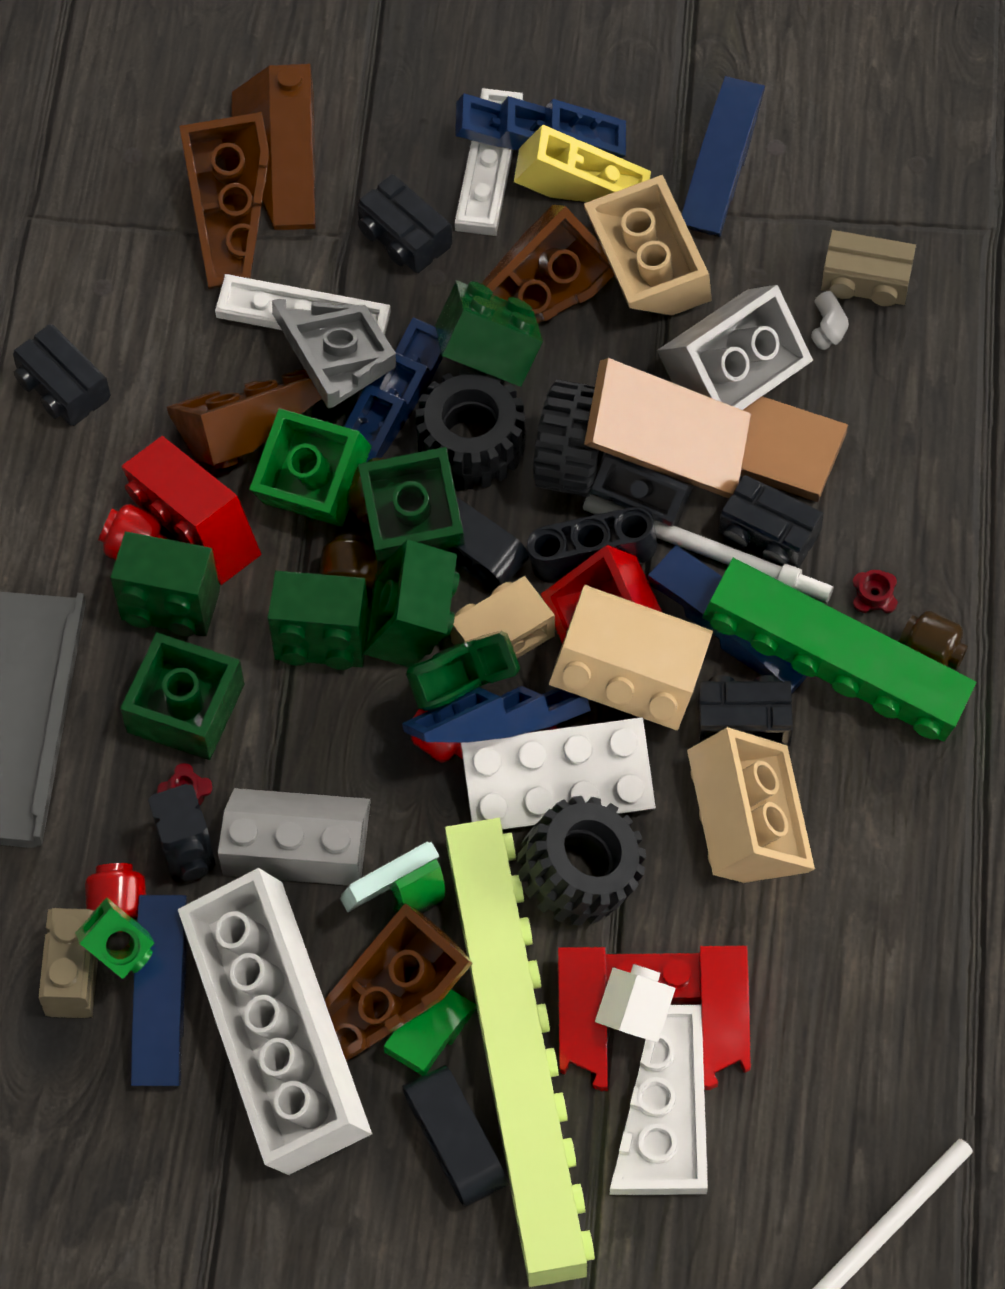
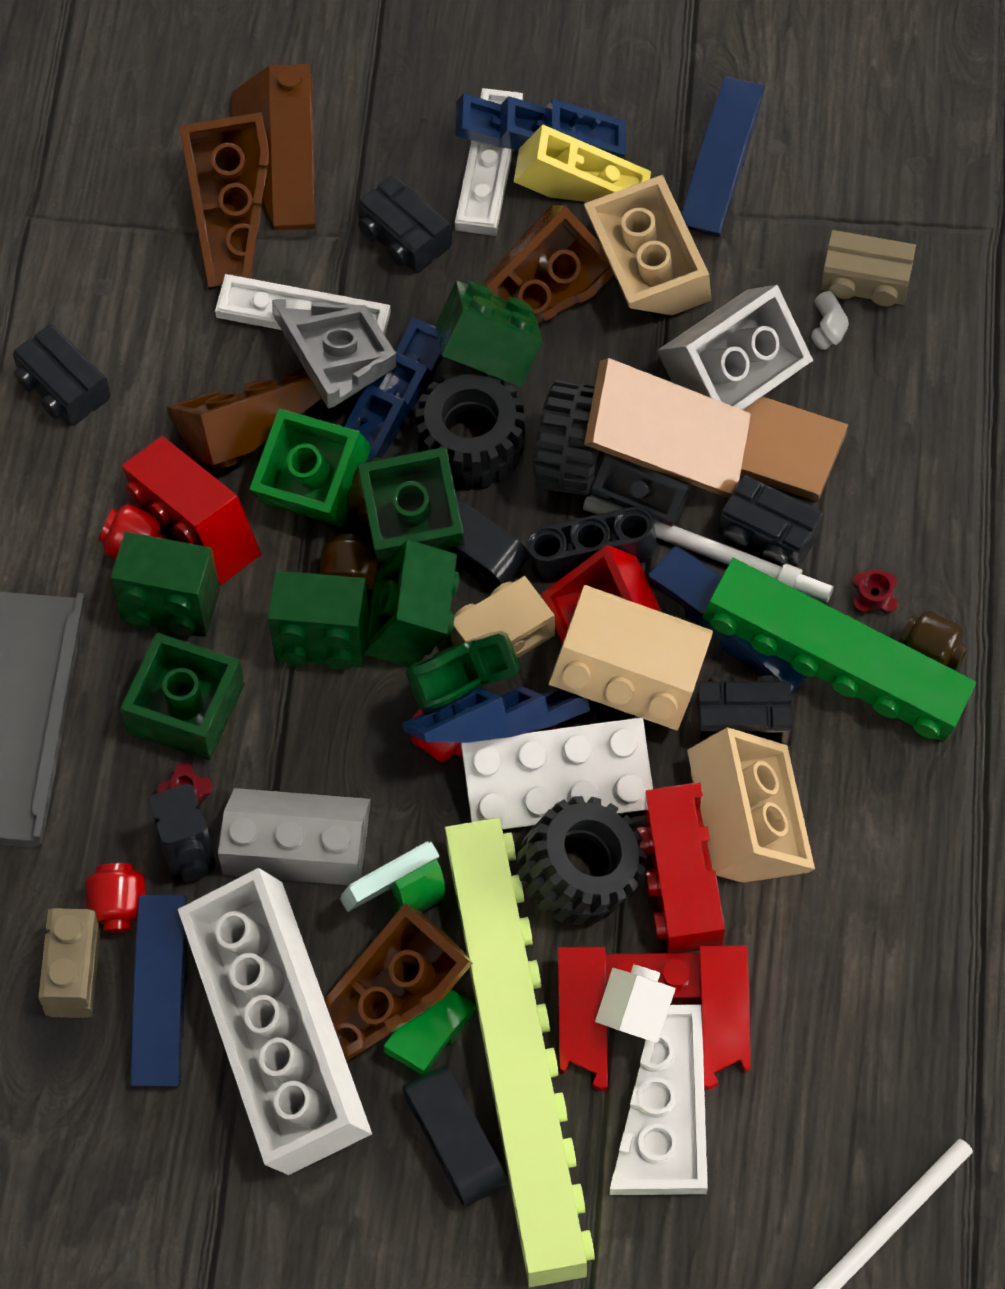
(110, 919): green brick -> none
(681, 869): none -> red wedge

